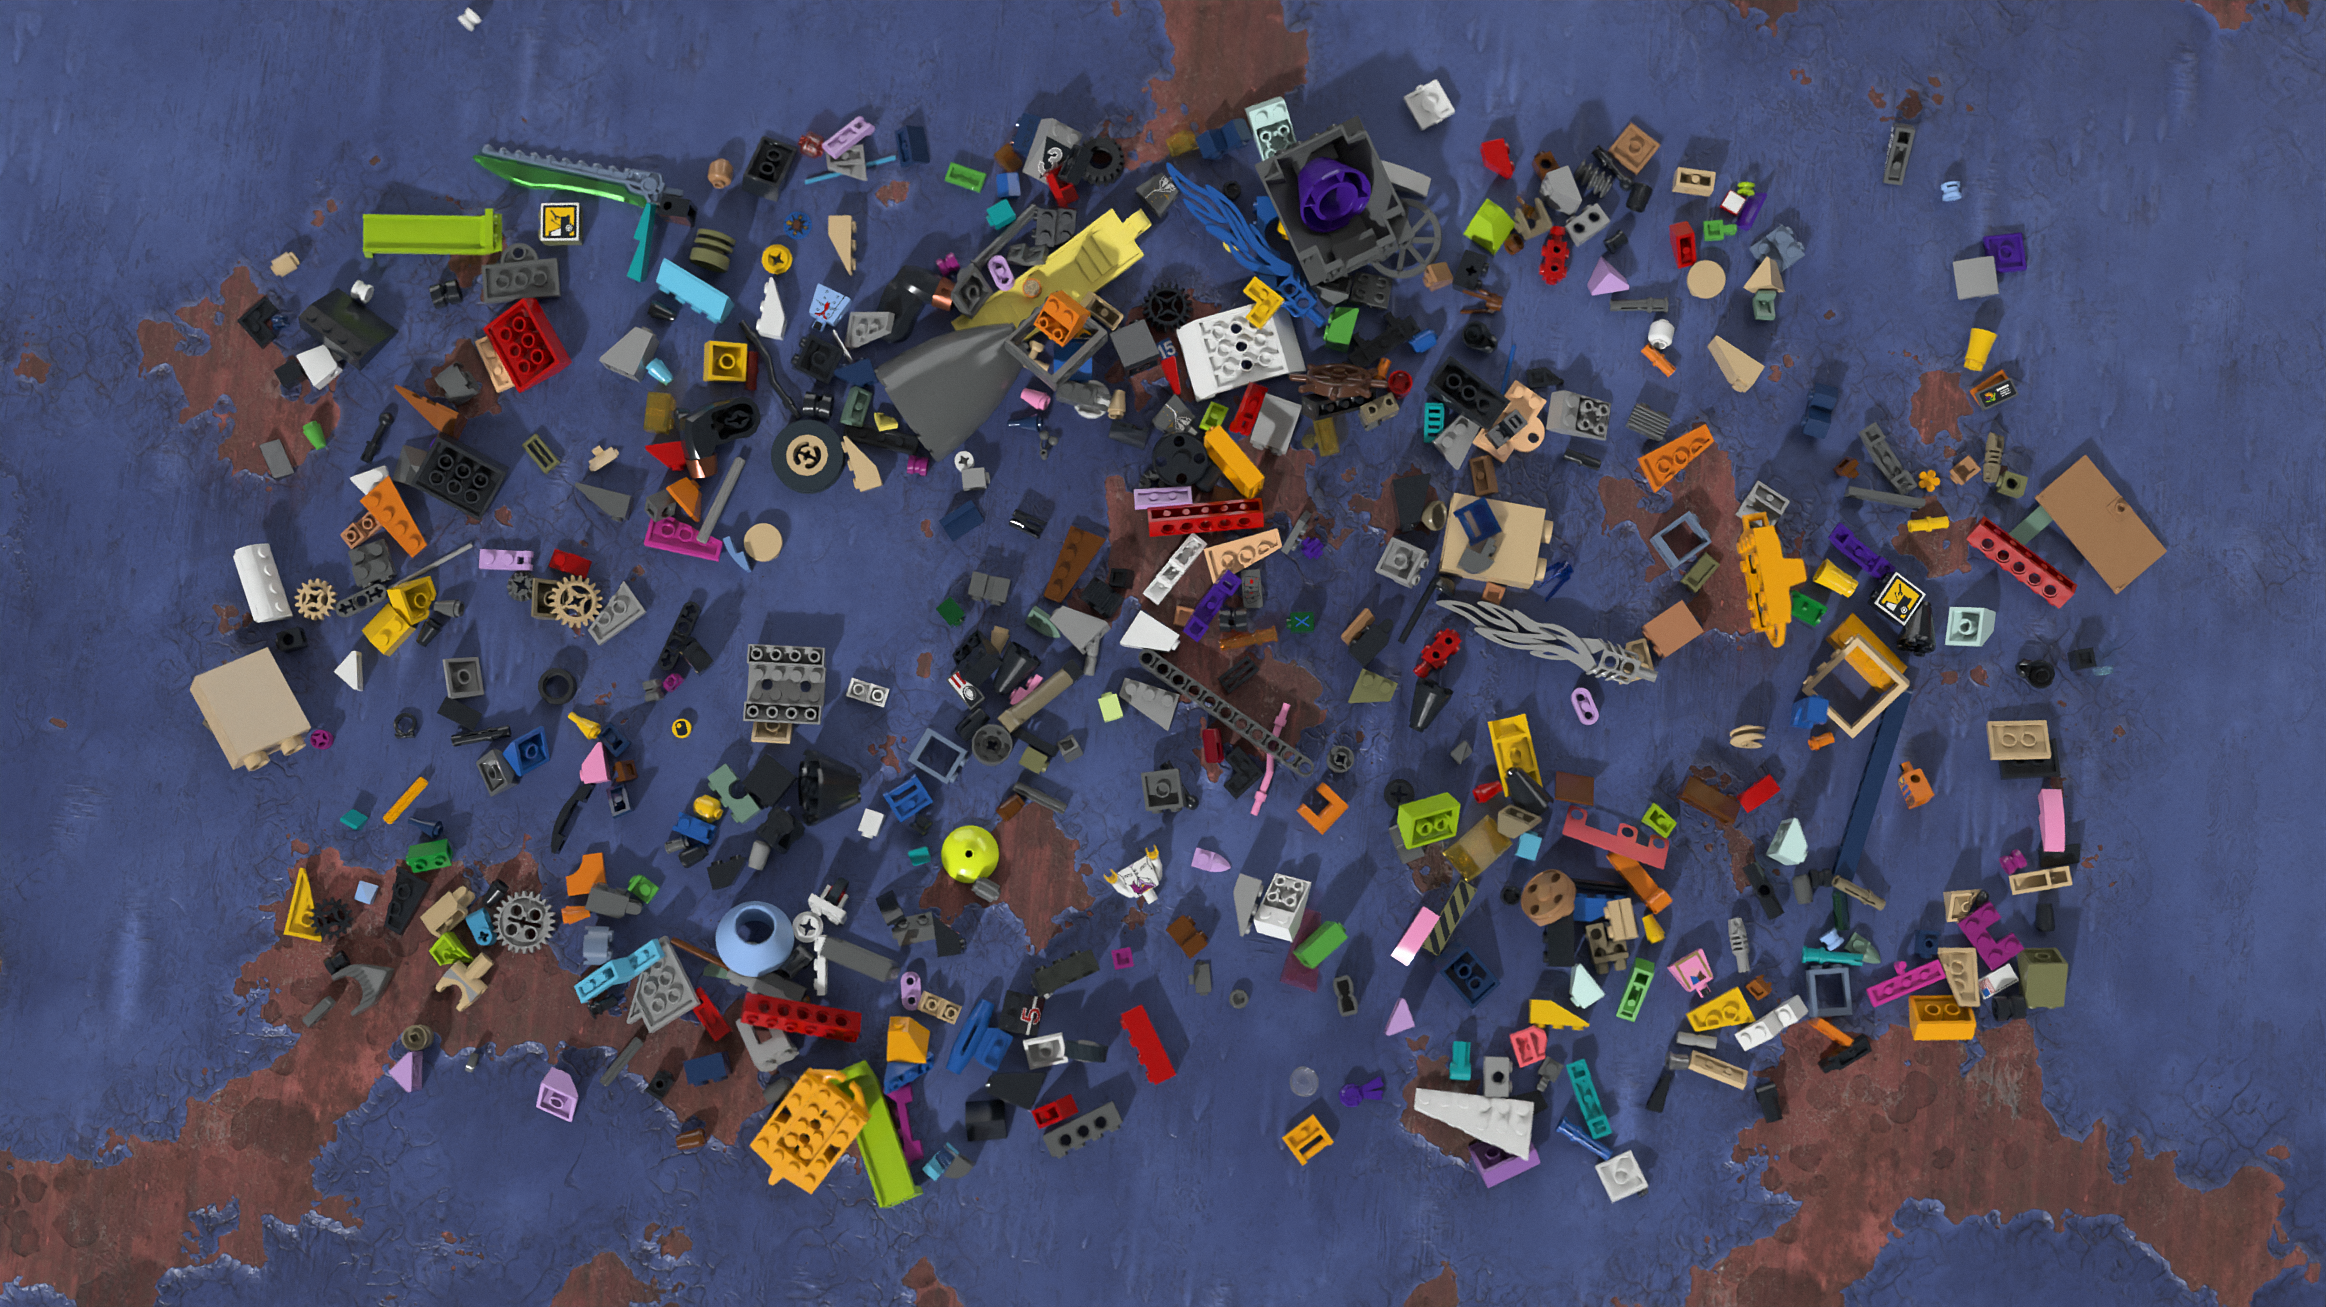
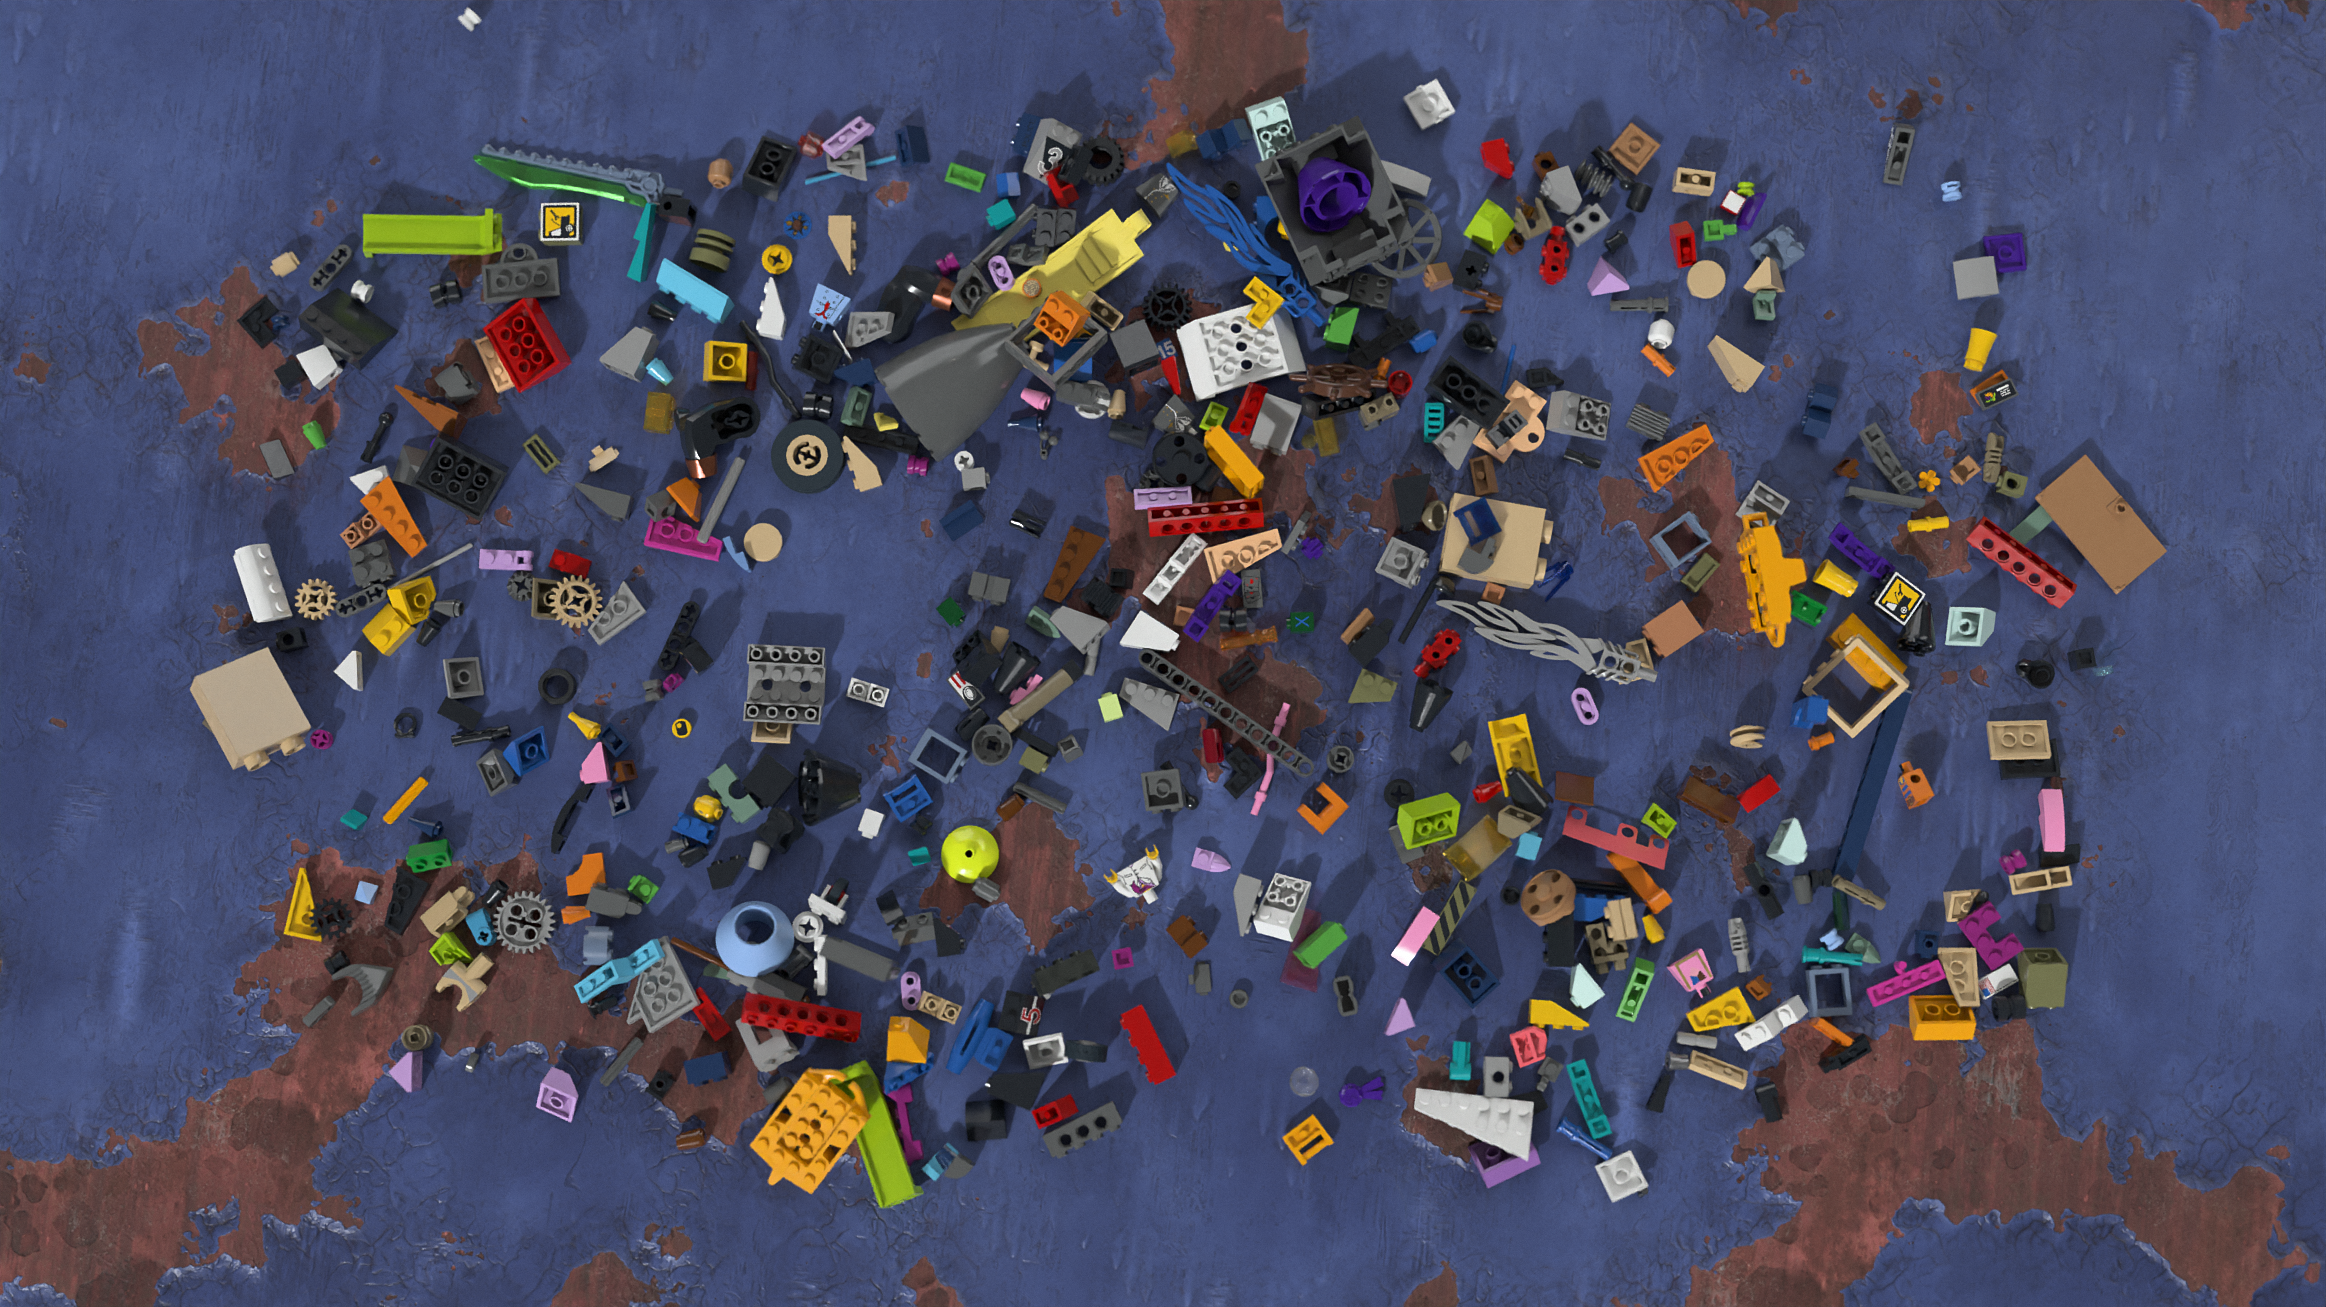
(323, 268): none -> dark grey beam
(669, 454): red slope -> none
(1007, 159): clear orange panel -> none

